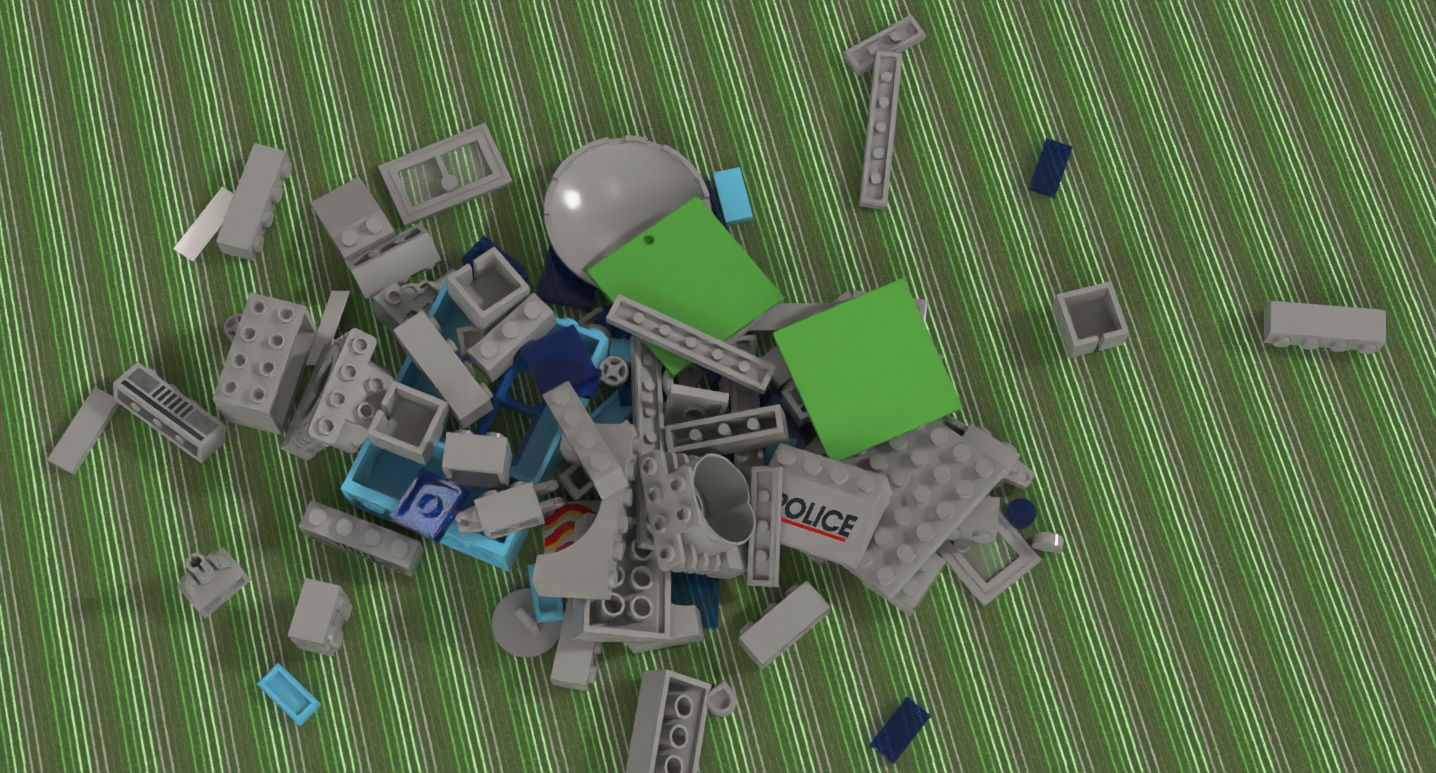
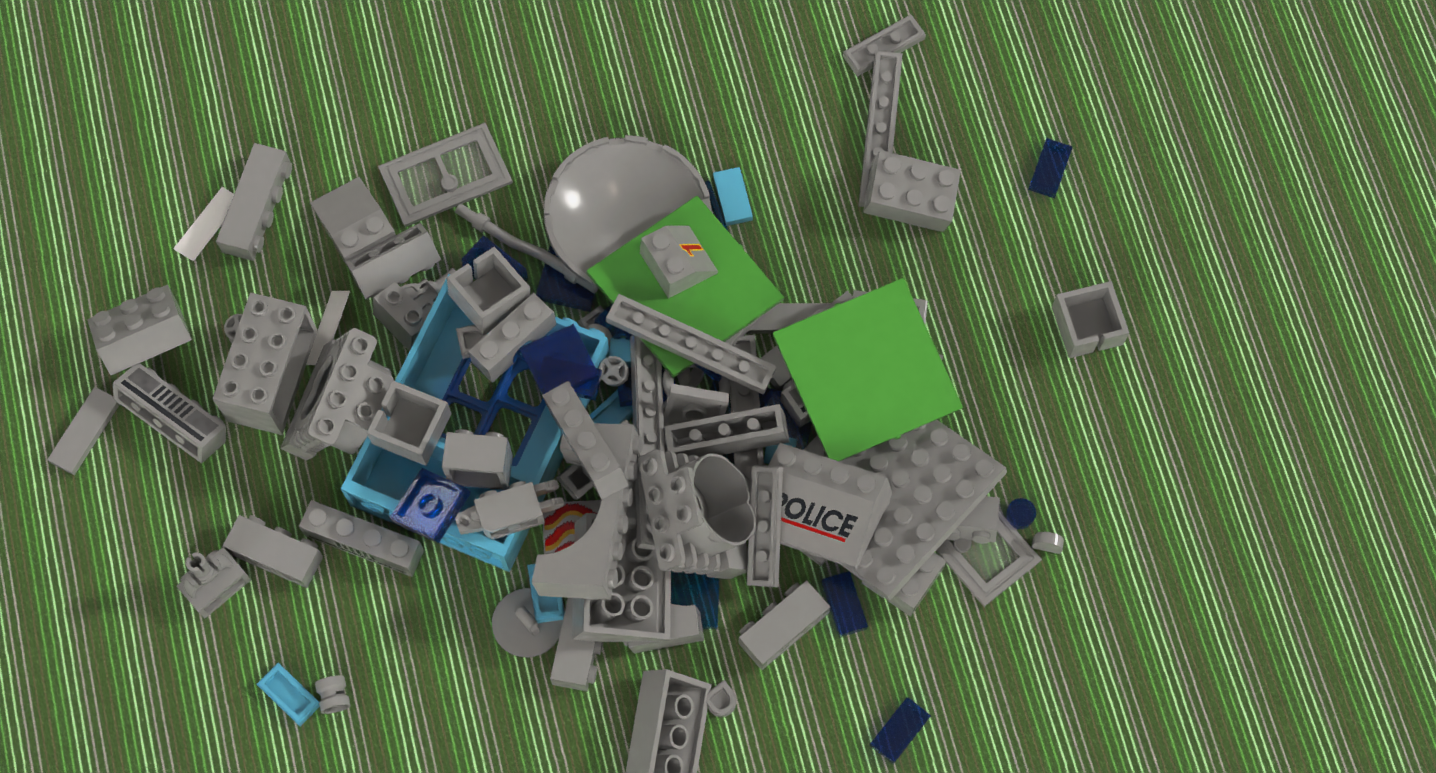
(138, 329): none -> light grey brick
(273, 550): none -> light grey brick
(320, 617): light grey piece -> none
(332, 694): none -> light grey wheel
(443, 369): light grey brick -> none
(482, 223): none -> light grey bar
(676, 258): none -> light grey slope
(844, 604): none -> clear blue tile
(911, 191): none -> light grey brick
(1005, 453): light grey hinge -> none
(1324, 327): light grey brick -> none

